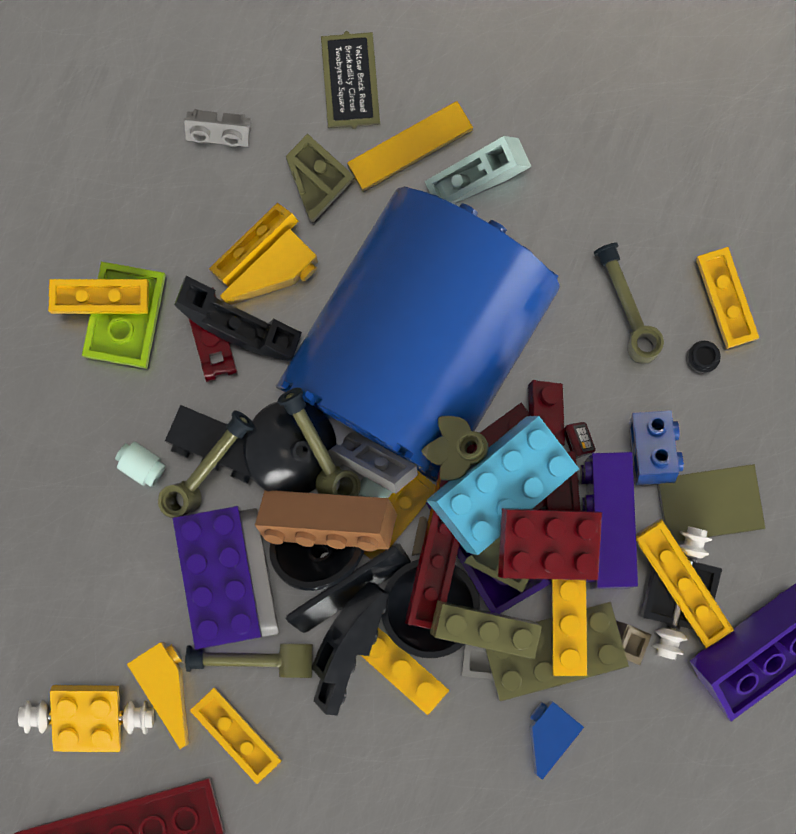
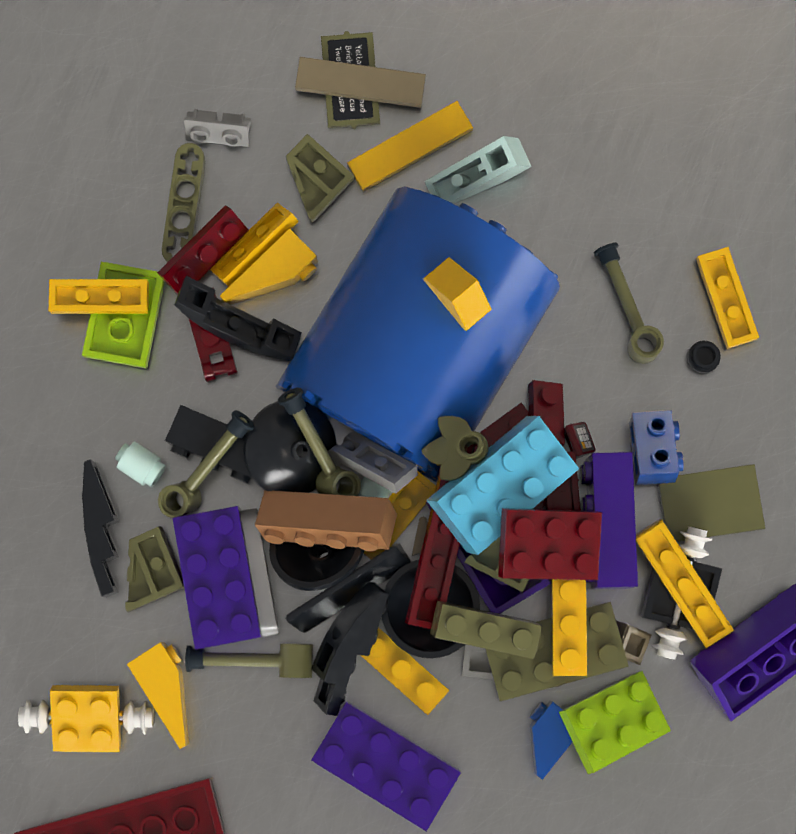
(97, 516): none -> black slope
(152, 569): none -> olive wing
(183, 205): none -> olive beam
(204, 249): none -> dark red plate
(235, 735): yellow plate -> none
(360, 82): none -> dark tan tile
(386, 766): none -> dark purple brick
(458, 292): none -> yellow slope
(614, 722): none -> lime plate

